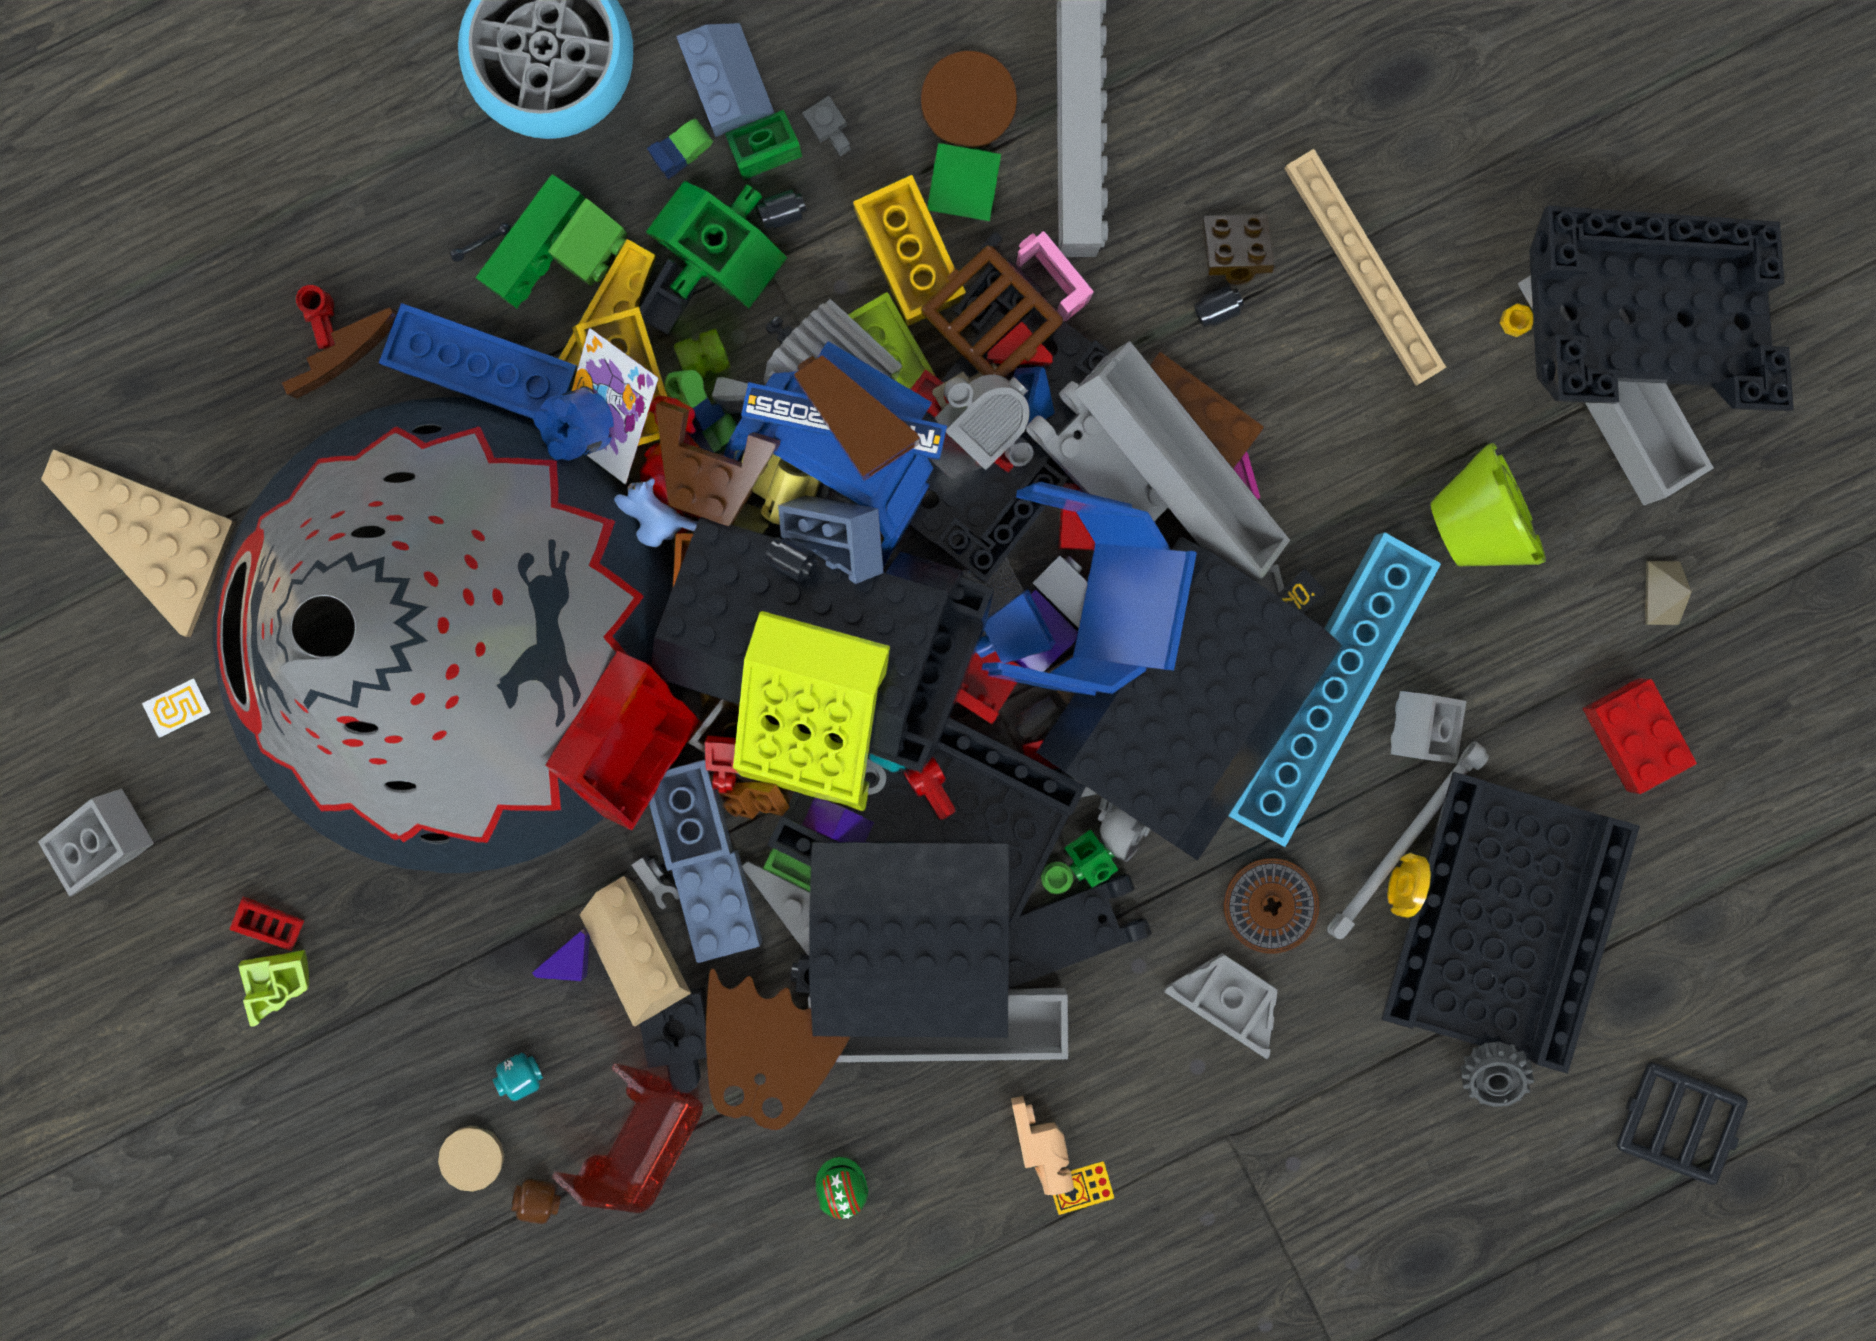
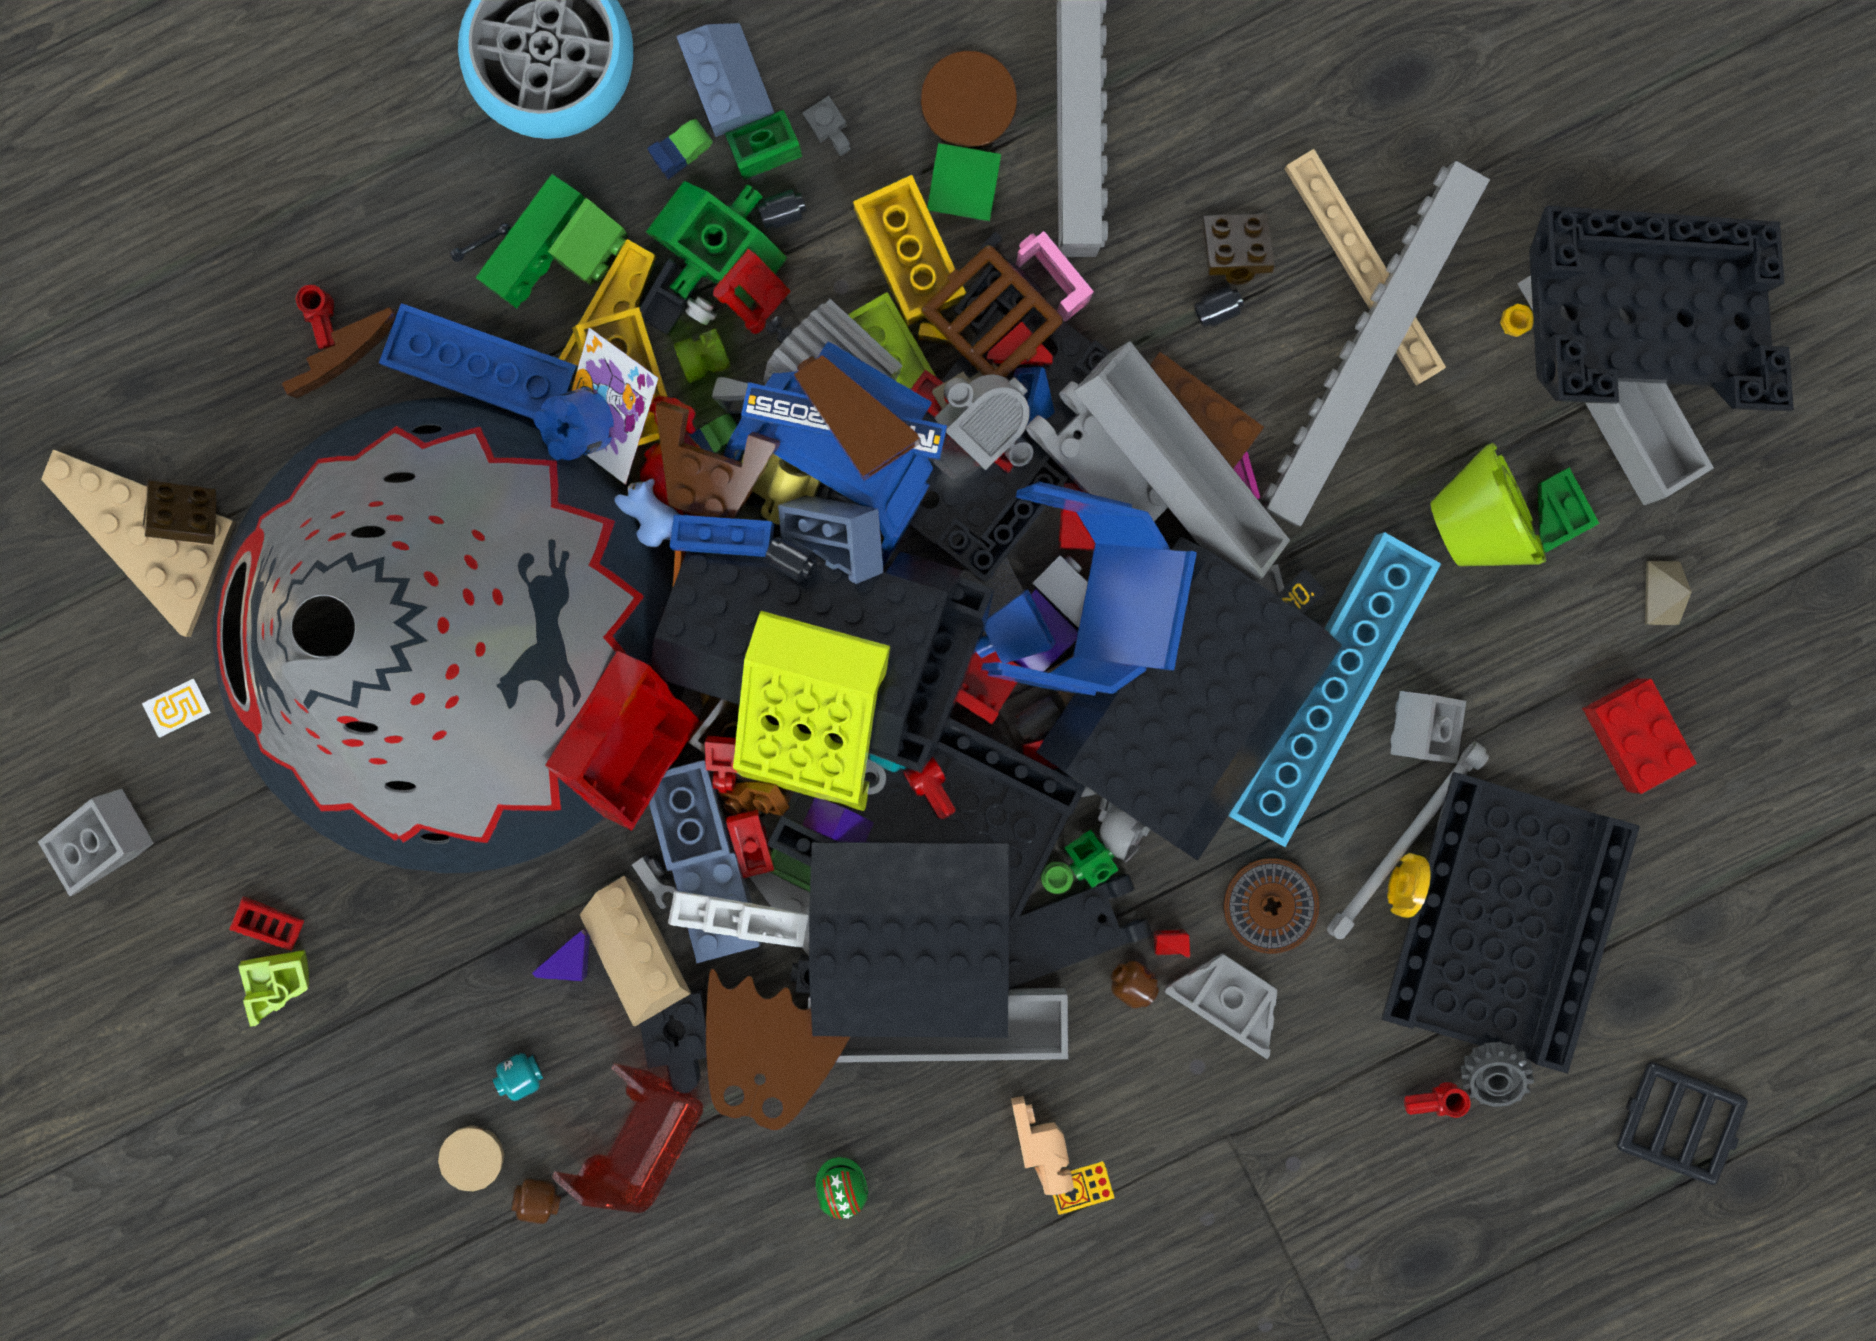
(180, 512): none -> dark brown plate
(692, 394): bright green leg -> none
(700, 310): none -> white plate
(721, 535): none -> blue plate
(738, 919): none -> white slope
(750, 843): none -> red slope
(759, 284): none -> red plate
(930, 333): none -> yellow tile
(1134, 984): none -> reddish brown head
(1172, 942): none -> red slope
(1375, 343): none -> light grey brick
(1437, 1101): none -> red axle
(1562, 510): none -> green wing

